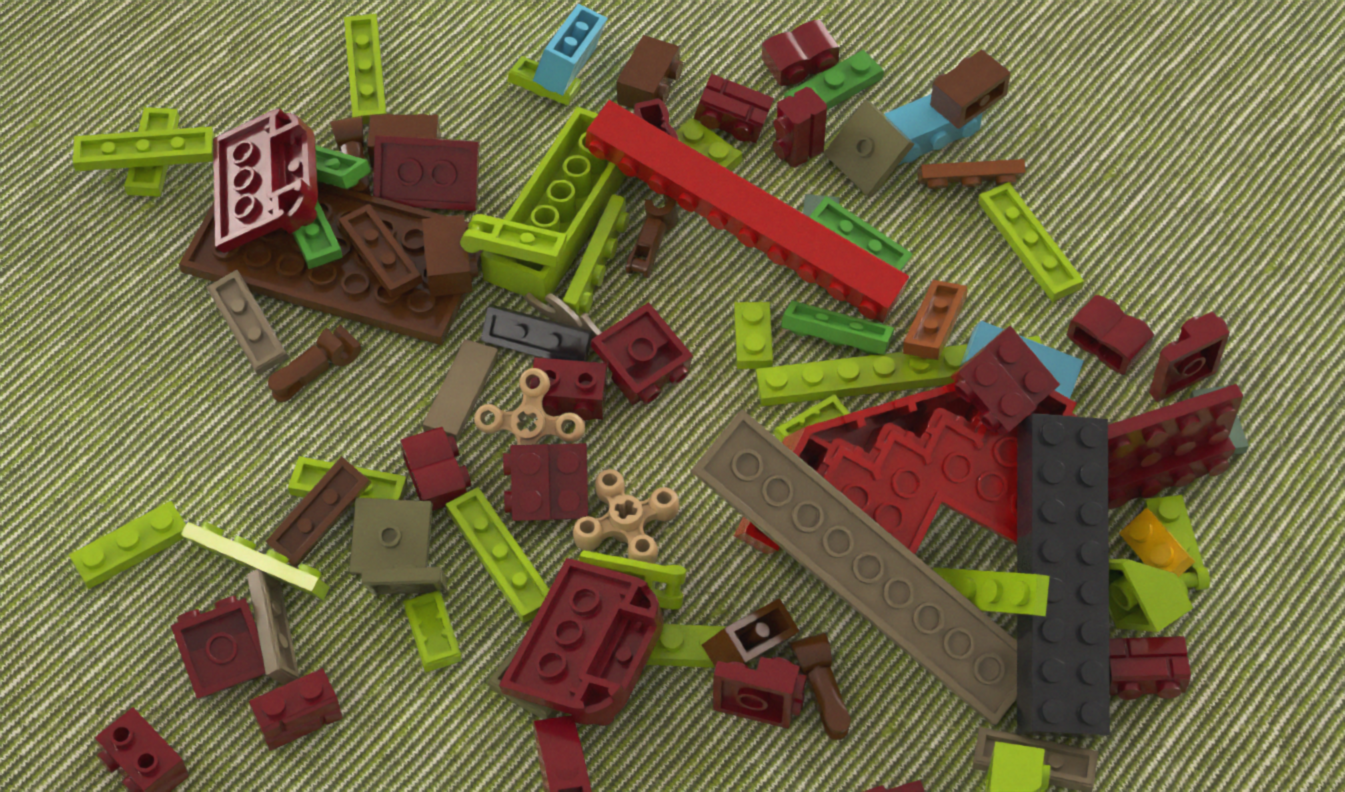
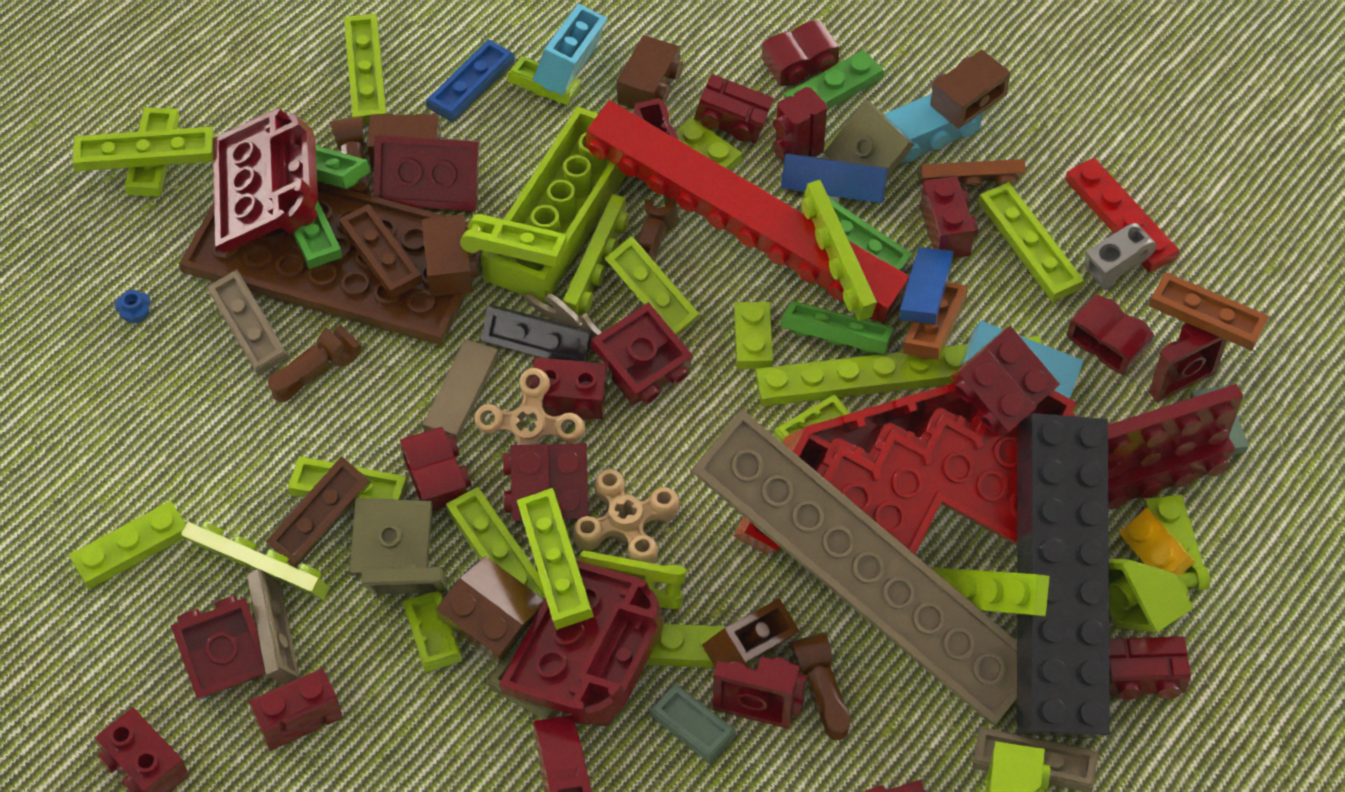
(136, 312): none -> blue plate
(470, 80): none -> blue tile
(489, 608): none -> reddish brown slope
(555, 559): none -> lime plate
(652, 285): none -> lime plate
(692, 723): none -> sand green tile
(837, 177): none -> blue tile
(842, 260): none -> lime plate
(926, 285): none -> blue tile
(947, 216): none -> dark red brick
(1118, 209): none -> red plate
(1118, 254): none -> light grey leg
(1208, 311): none -> dark orange plate

